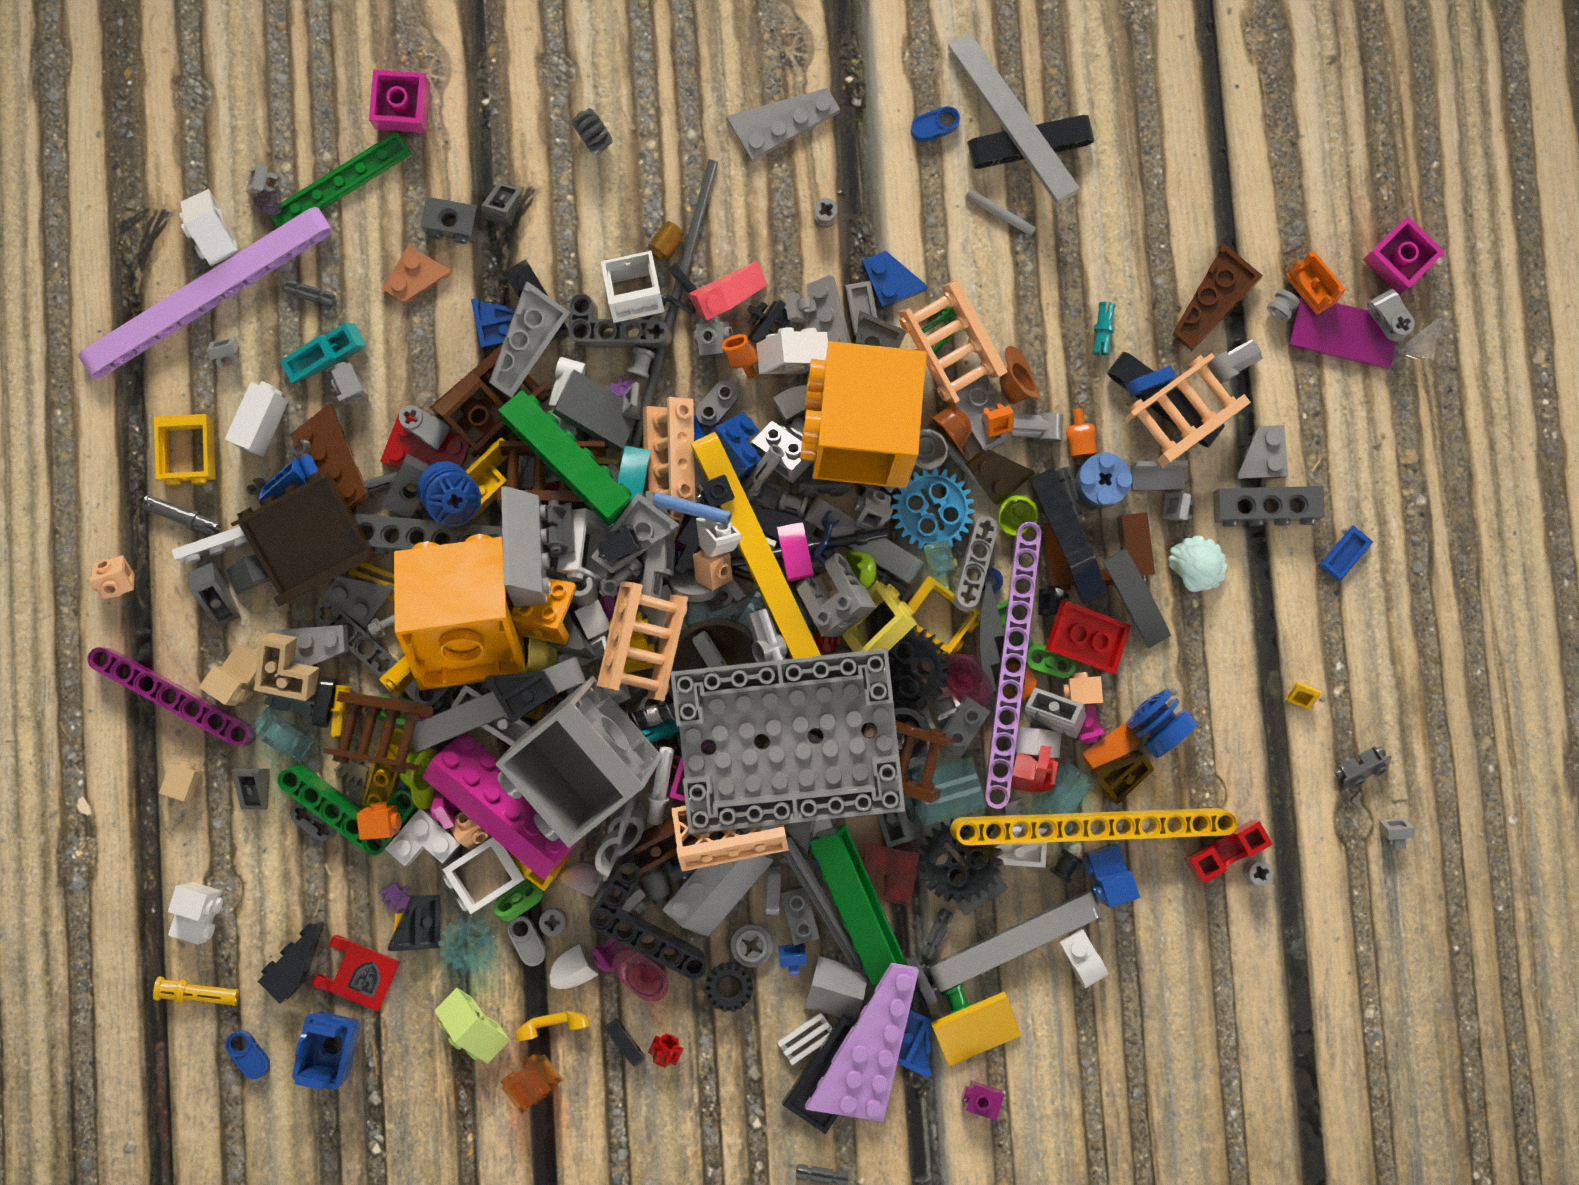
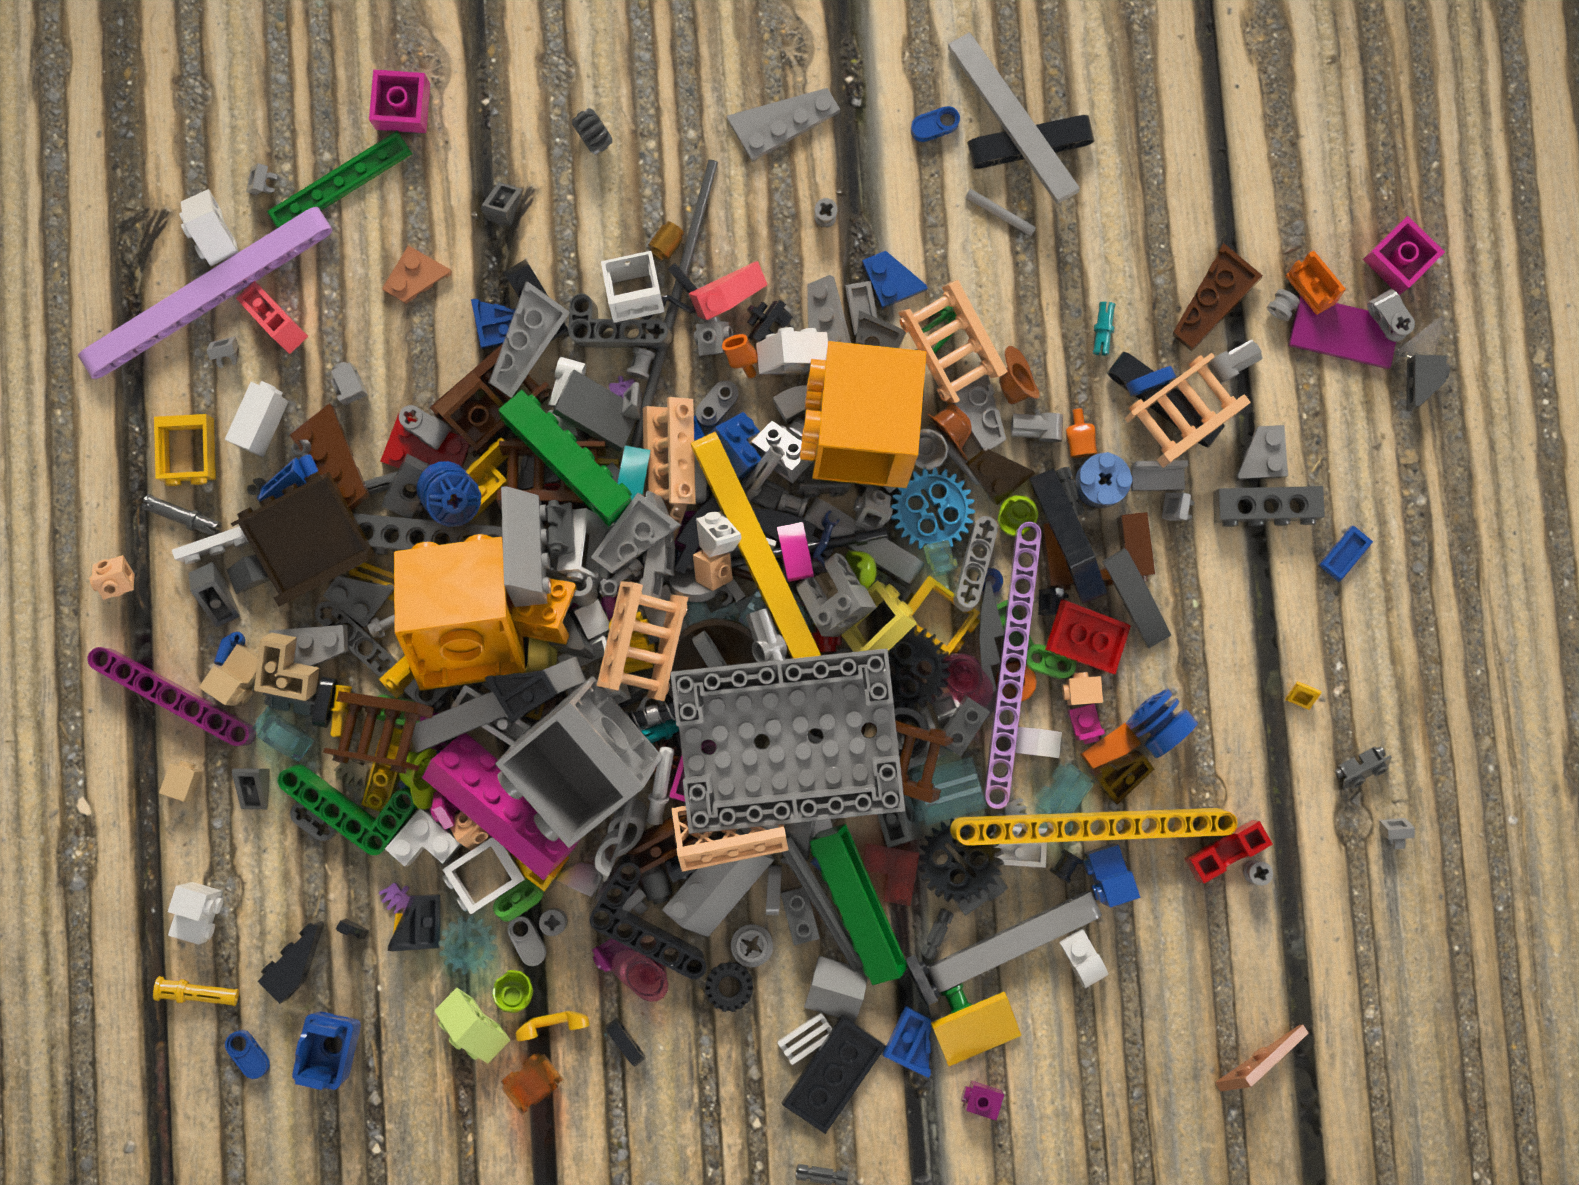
(227, 645): none -> blue arm
(269, 202): tile -> none
(272, 317): none -> coral slope
(309, 293): dark grey axle -> none
(323, 352): teal slope -> none
(346, 926): none -> black tile
(361, 976): red flag -> none
(378, 821): orange brick -> none
(438, 211): dark grey brick -> none
(512, 991): none -> lime hair
(572, 969): white brick -> none
(619, 544): black brick -> none
(665, 1050): red gear -> none
(692, 508): medium blue piece -> none
(714, 492): black bracket -> none
(792, 956): blue tile -> none
(798, 307): light grey tile -> none
(866, 1061): lavender wing -> none
(998, 420): orange tile -> none
(1034, 773): red brick -> none
(1055, 712): light grey brick -> none
(1198, 563): light aqua hair -> none
(1262, 1061): none -> nougat wing
(1424, 377): none -> dark grey slope

